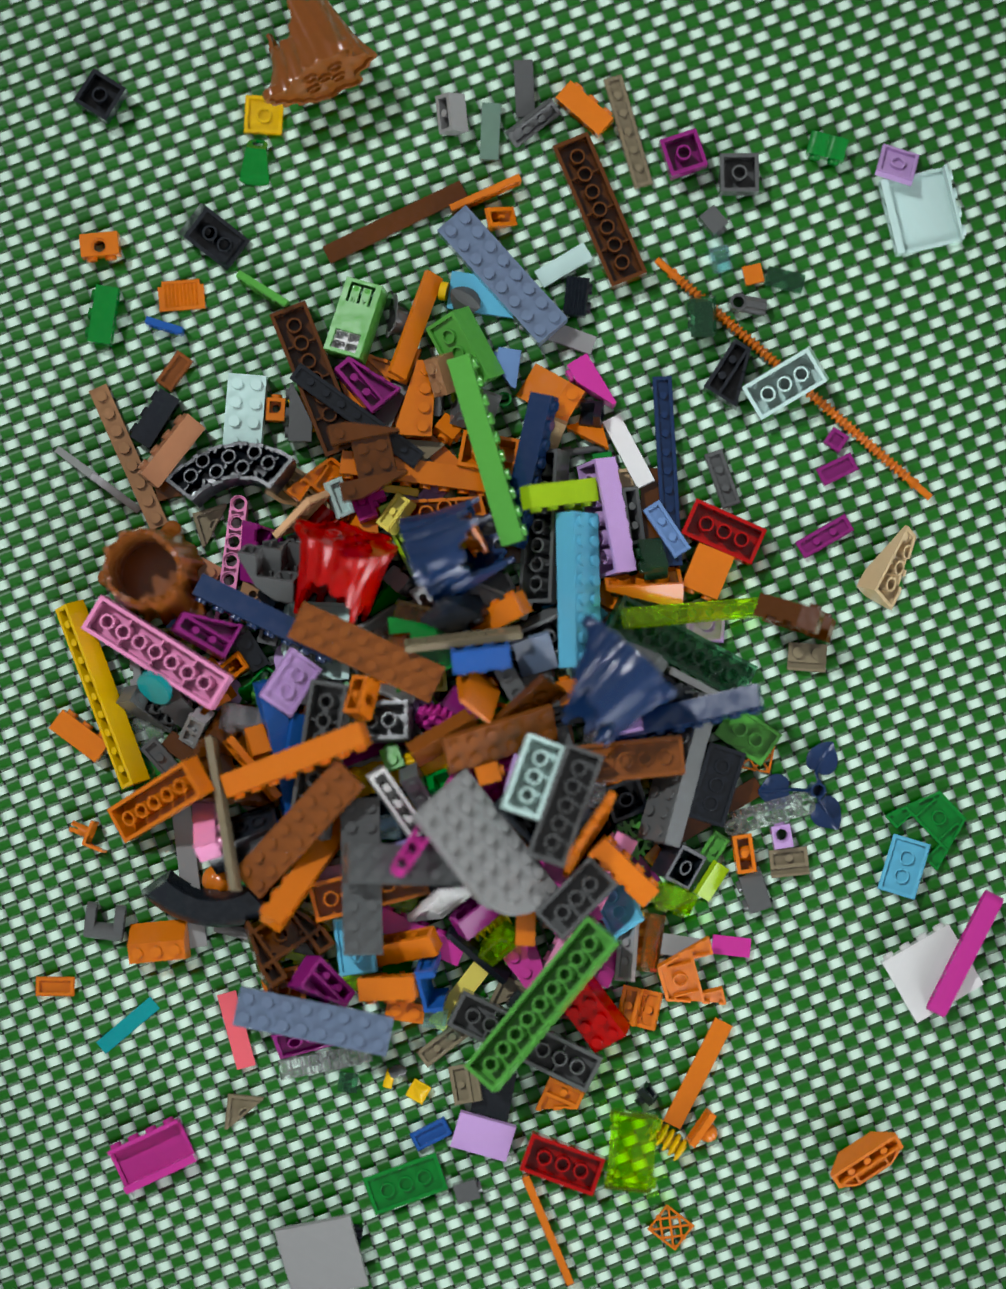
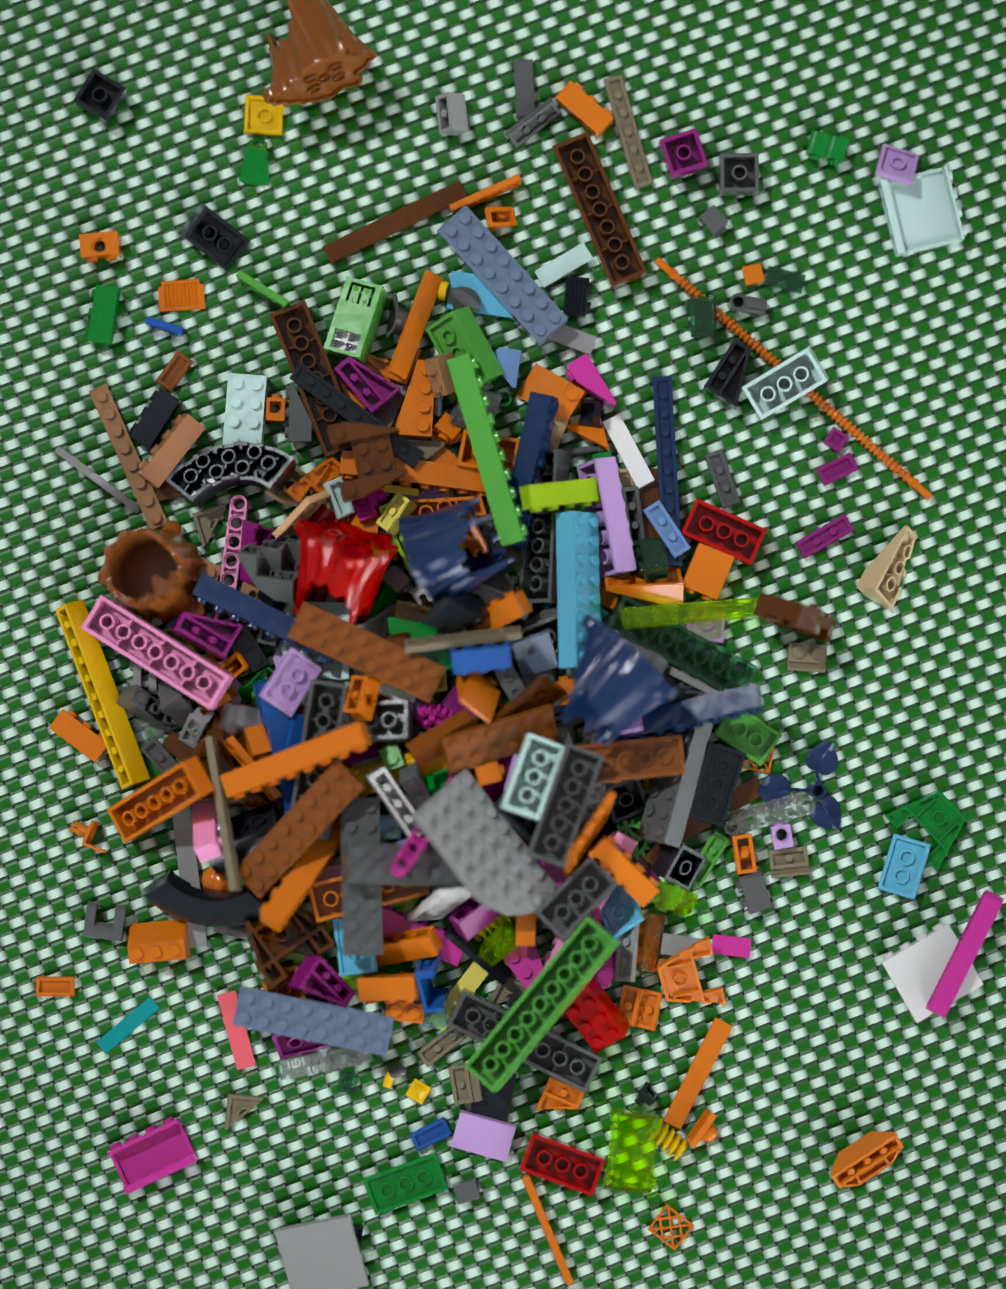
(154, 687): teal tile -> none
(490, 131): sand green tile -> none
(711, 880): lime tile -> none
(719, 259): clear light blue panel -> none

